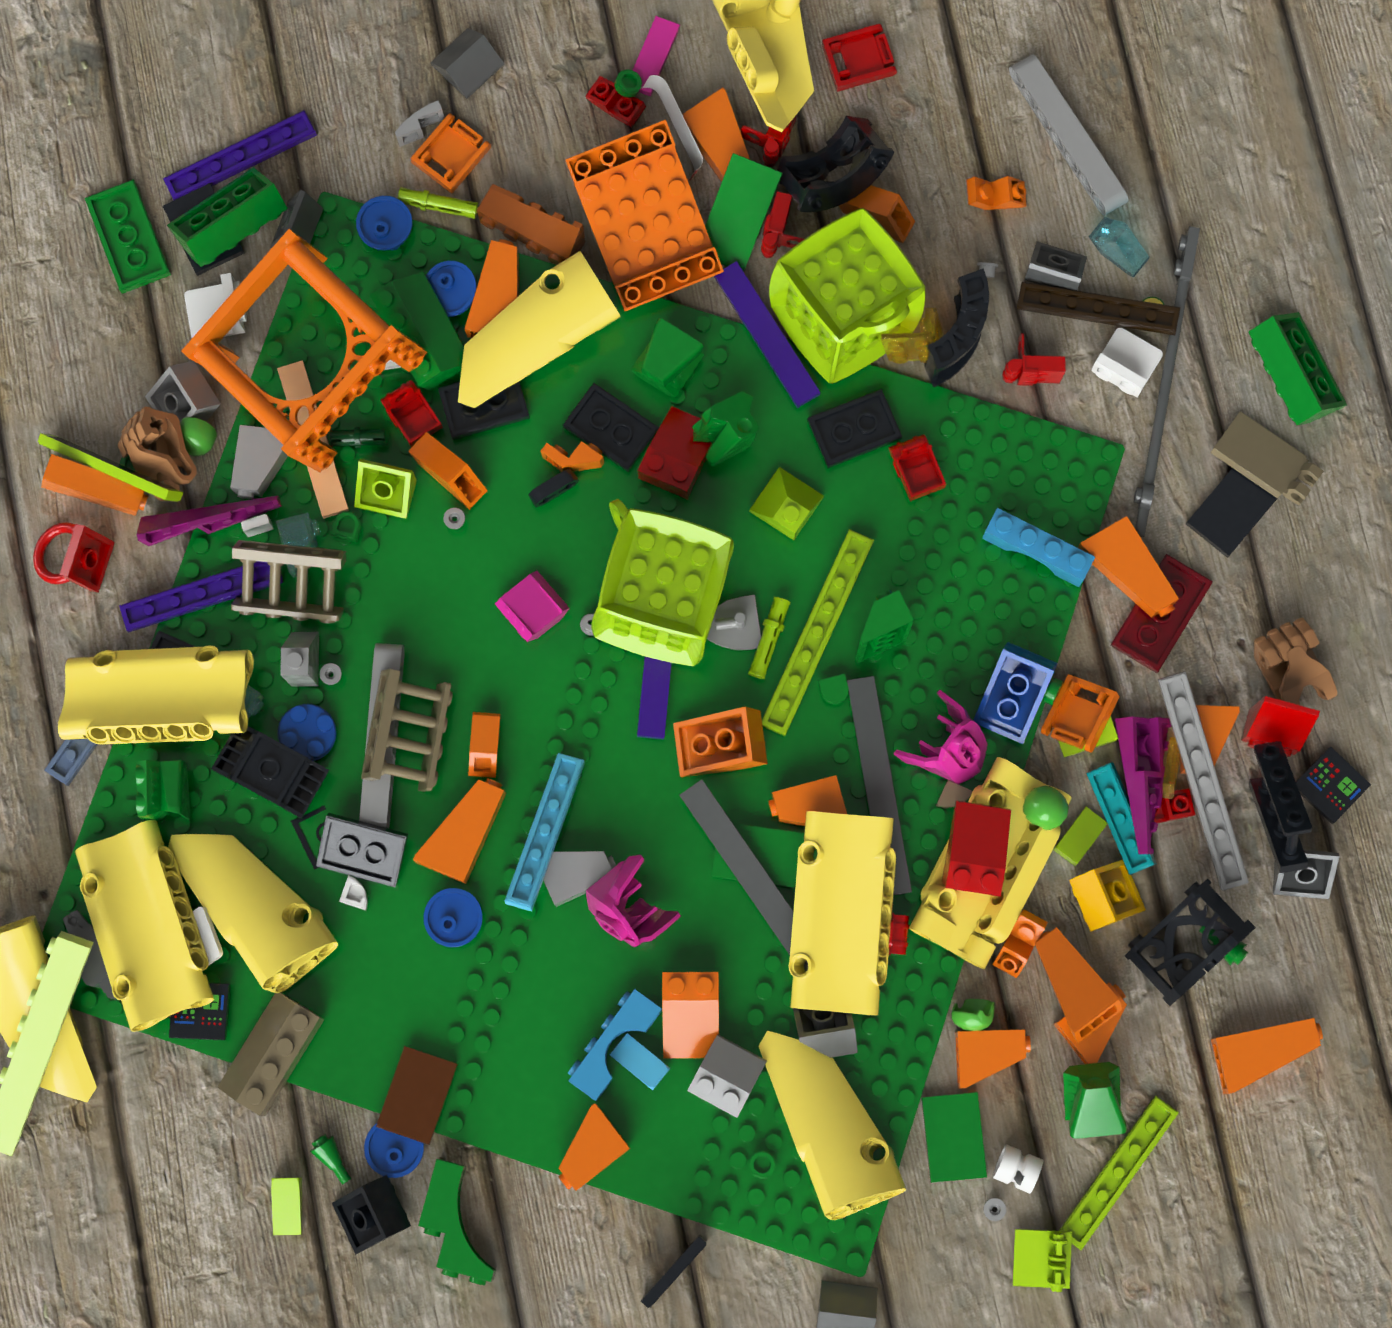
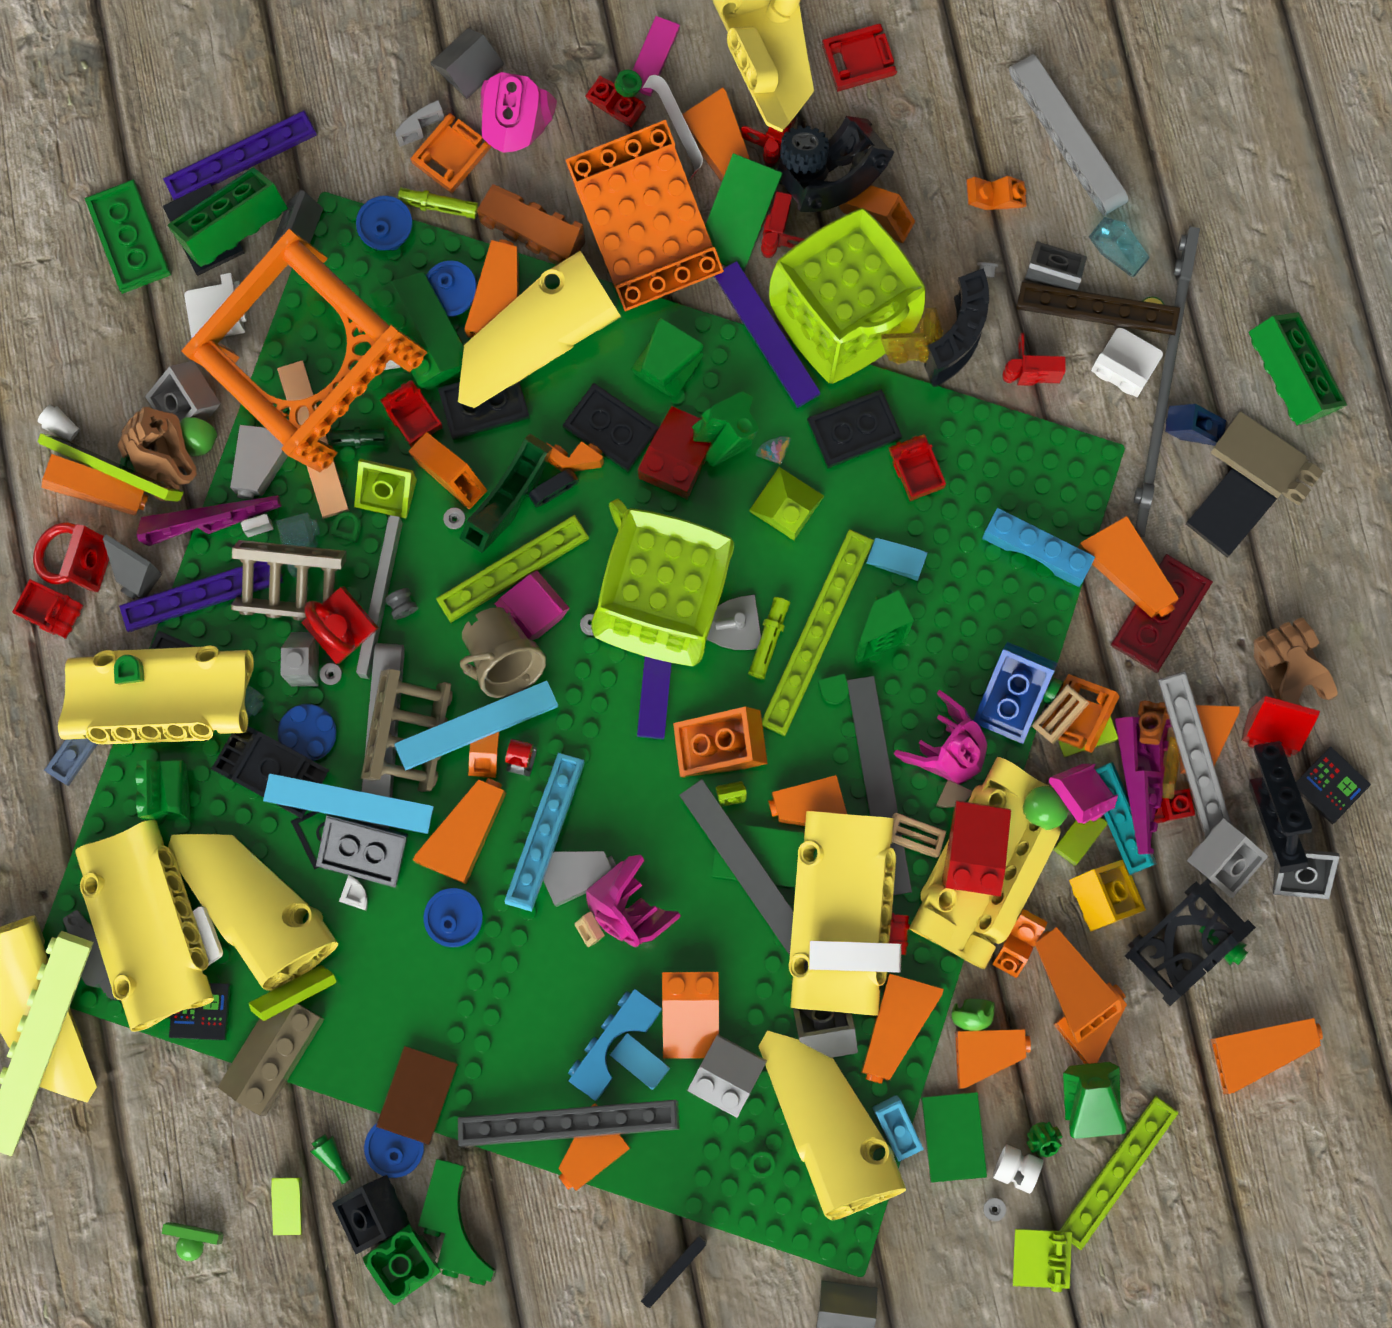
(48, 609): none -> red piece
(57, 422): none -> white cone
(128, 670): none -> green tile
(131, 570): none -> dark grey slope
(190, 1244): none -> bright green tile
(292, 992): none -> lime tile
(338, 624): none -> red tile
(348, 803): none -> medium azure tile
(379, 594): none -> light grey tile
(401, 603): none -> dark grey wheel
(402, 1264): none -> green piece
(476, 725): none -> medium azure tile
(501, 654): none -> dark tan piece
(504, 501): none -> dark green arch
(512, 568): none -> lime tile
(520, 757): none -> red leg
(530, 106): none -> dark pink piece
(568, 1123): none -> dark grey tile
(589, 929): none -> tan tile
(731, 793): none -> lime slope
(774, 449): none -> clear light blue tile
(804, 149): none -> black wheel
(855, 956): none -> white slope
(897, 558): none -> medium azure slope
(897, 1128): none -> medium azure slope
(900, 1018): none -> orange slope
(921, 826): none -> tan tile
(1044, 1139): none -> green gear
(1083, 703): none -> tan tile
(1084, 792): none -> dark pink slope
(1152, 721): none -> dark orange plate
(1194, 424): none -> dark blue slope
(1227, 858): none -> light grey slope

